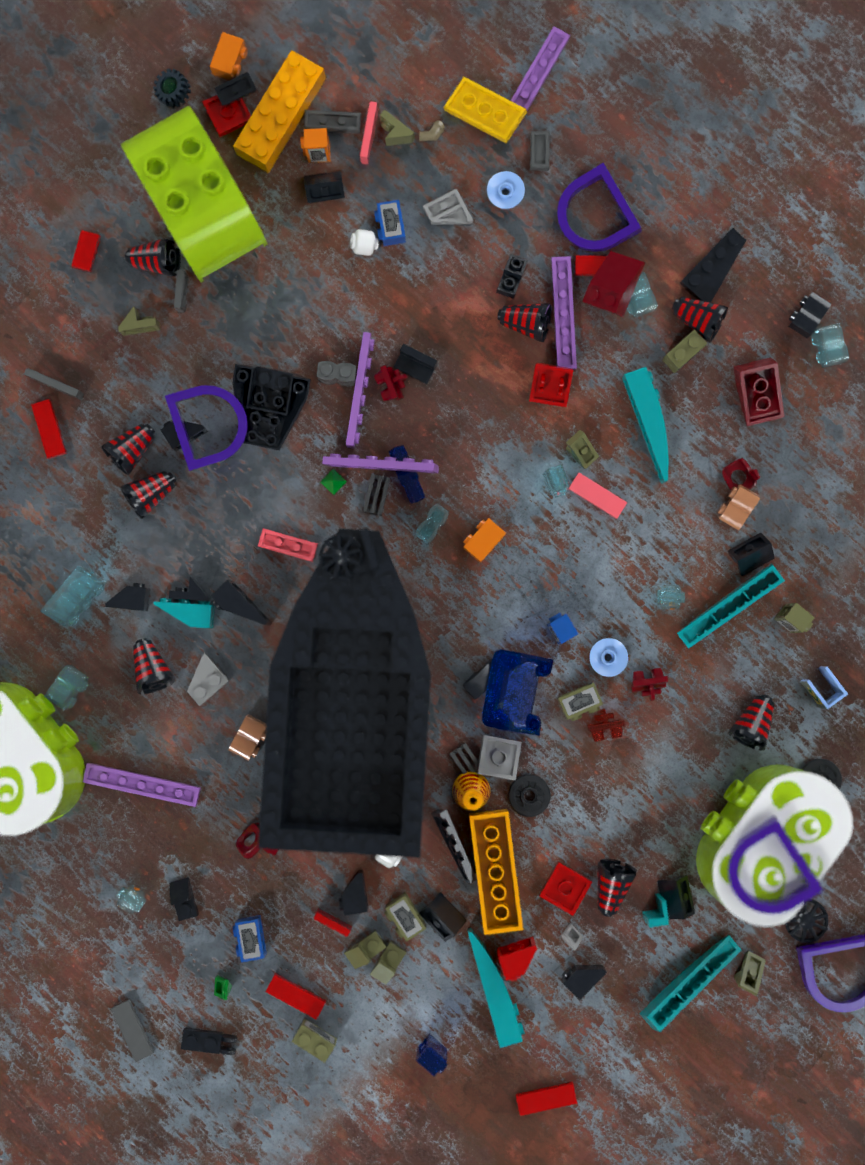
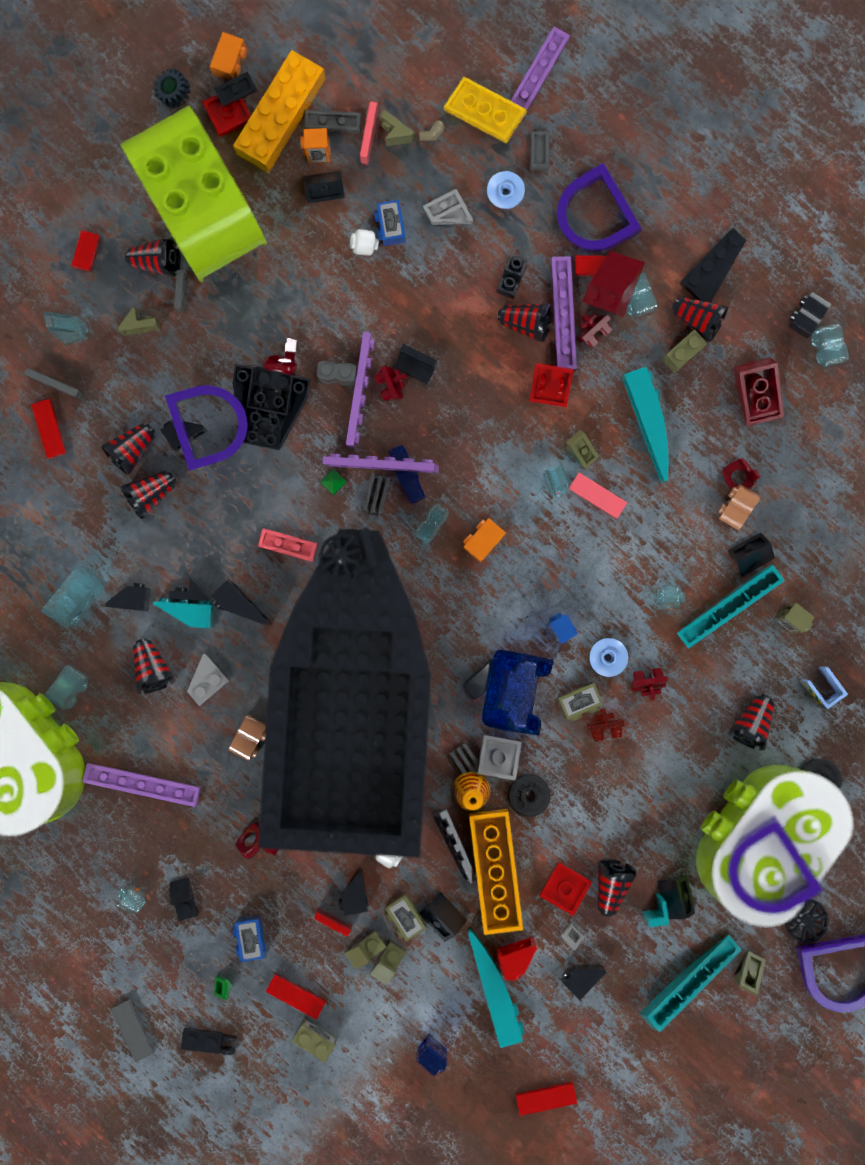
(66, 327): none -> clear light blue slope
(283, 364): none -> dark red piece
(593, 325): none -> dark red hips

